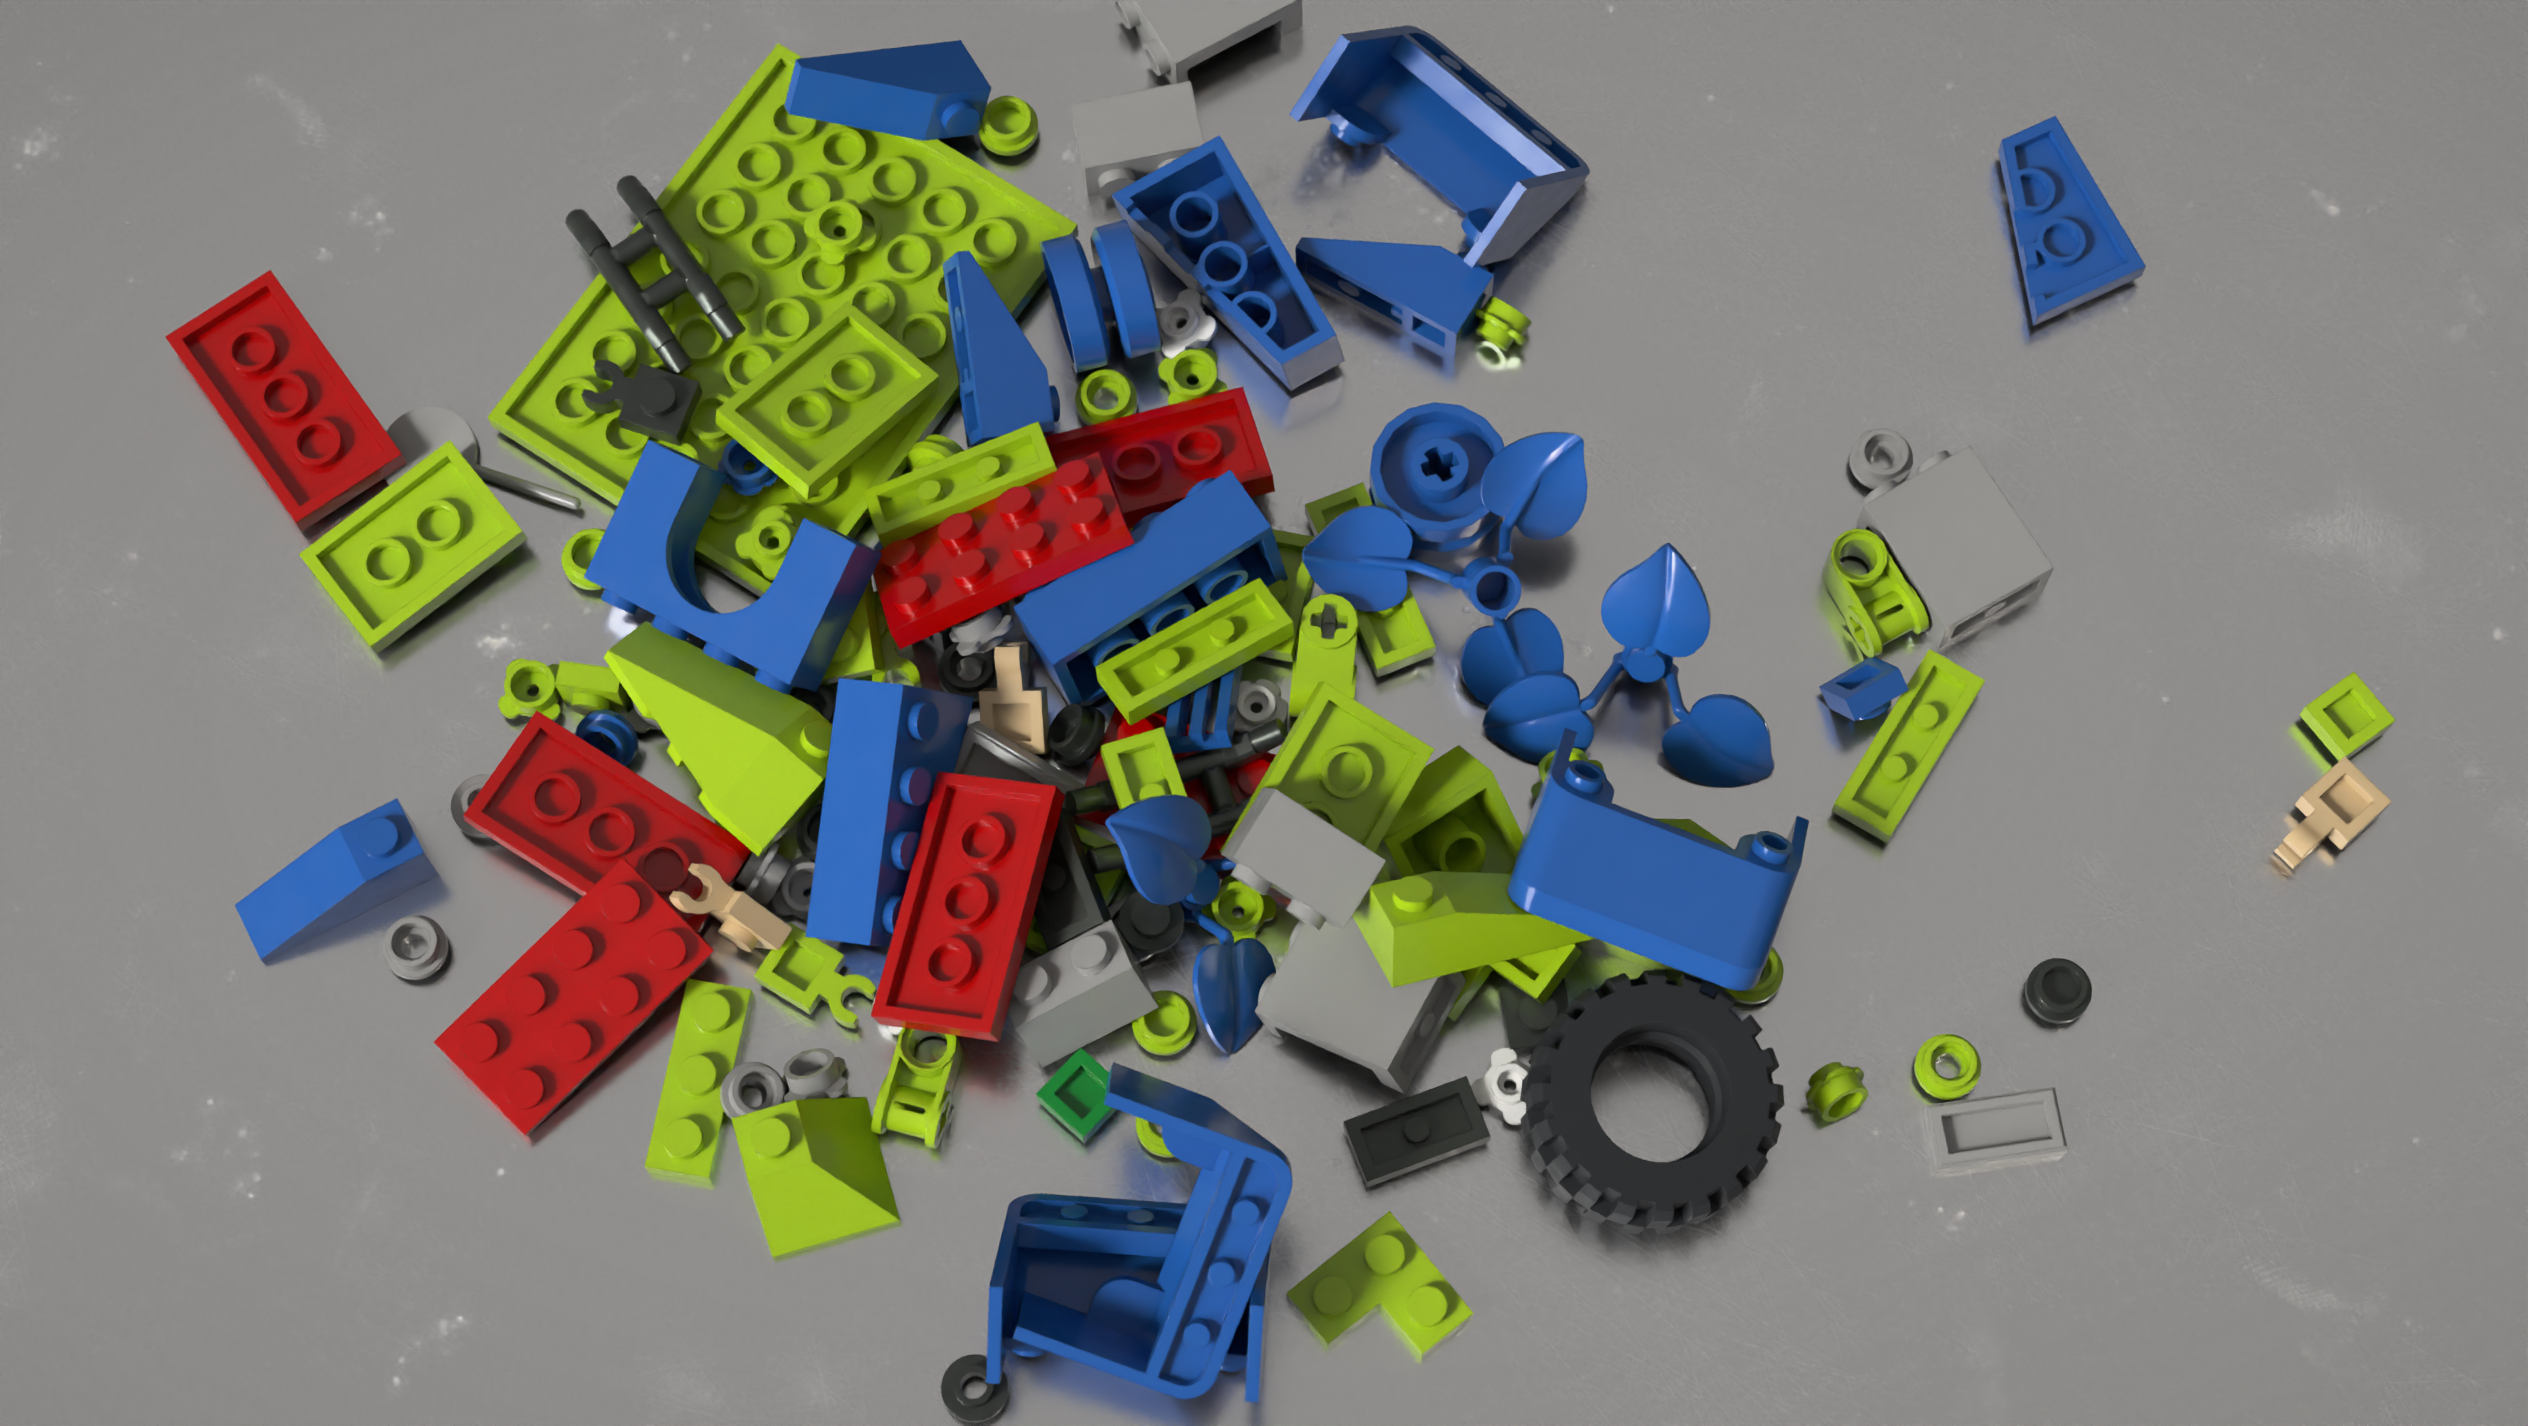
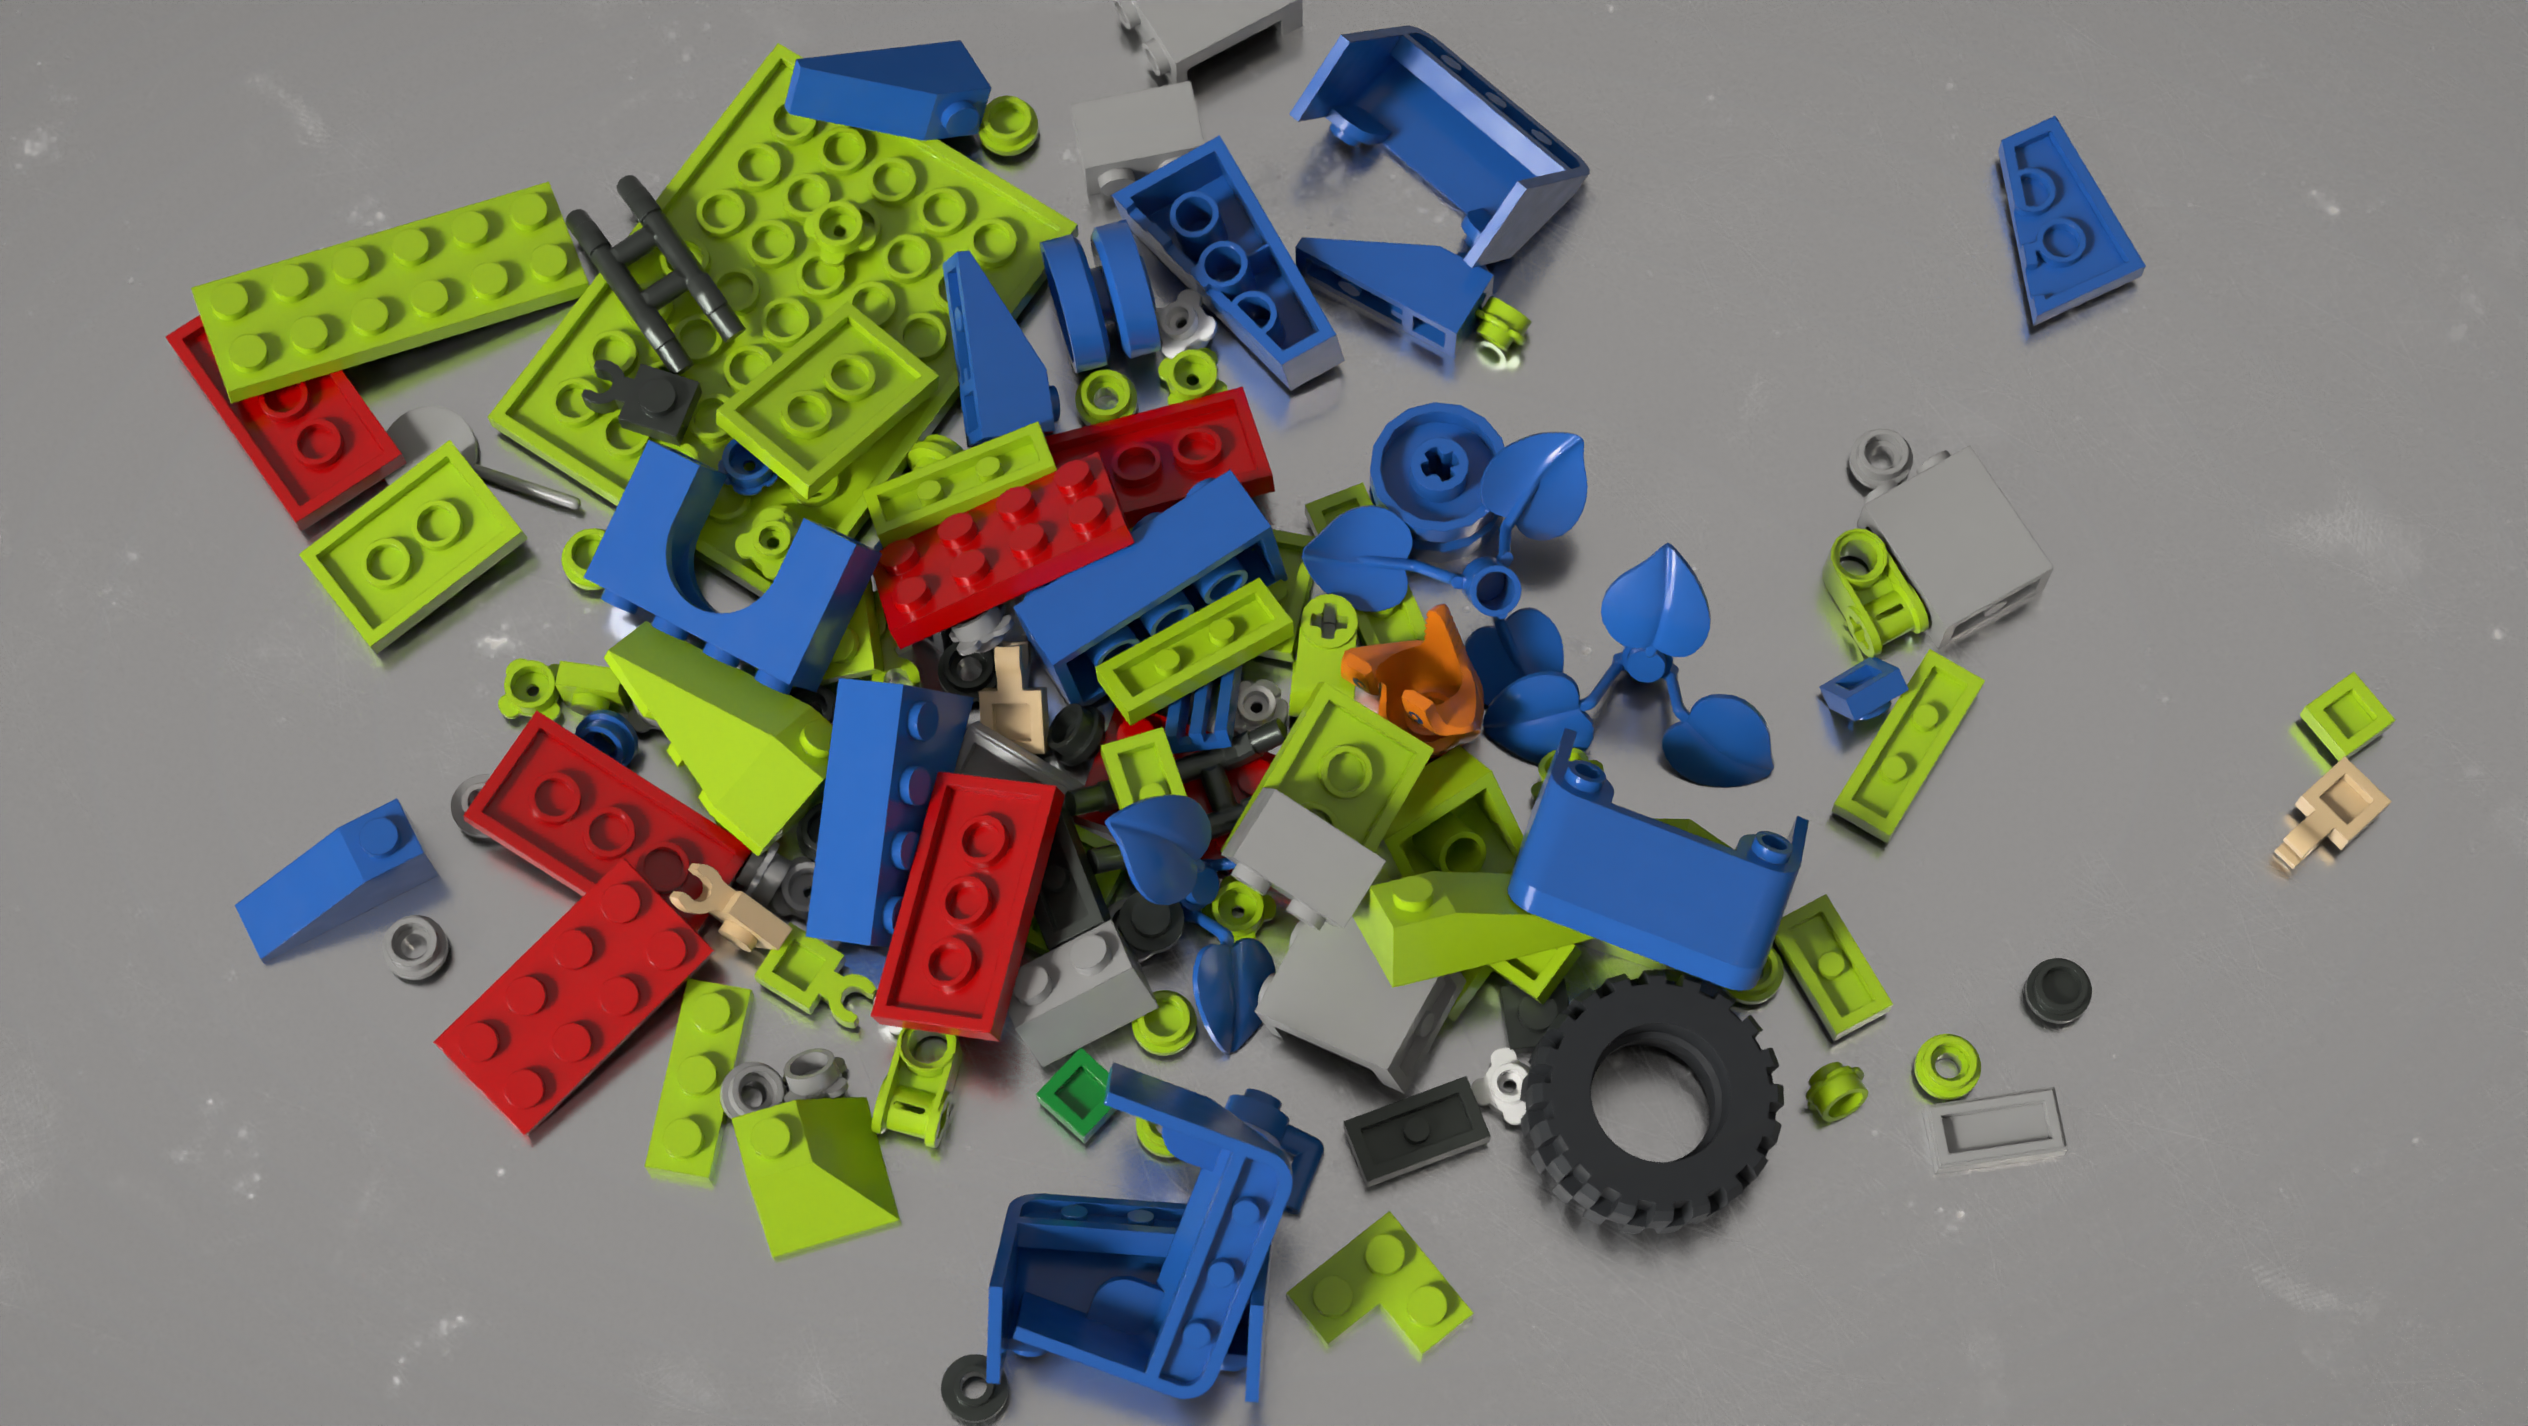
(389, 291): none -> lime plate
(1263, 1115): none -> blue plate
(1425, 683): none -> orange piece
(1831, 968): none -> lime plate

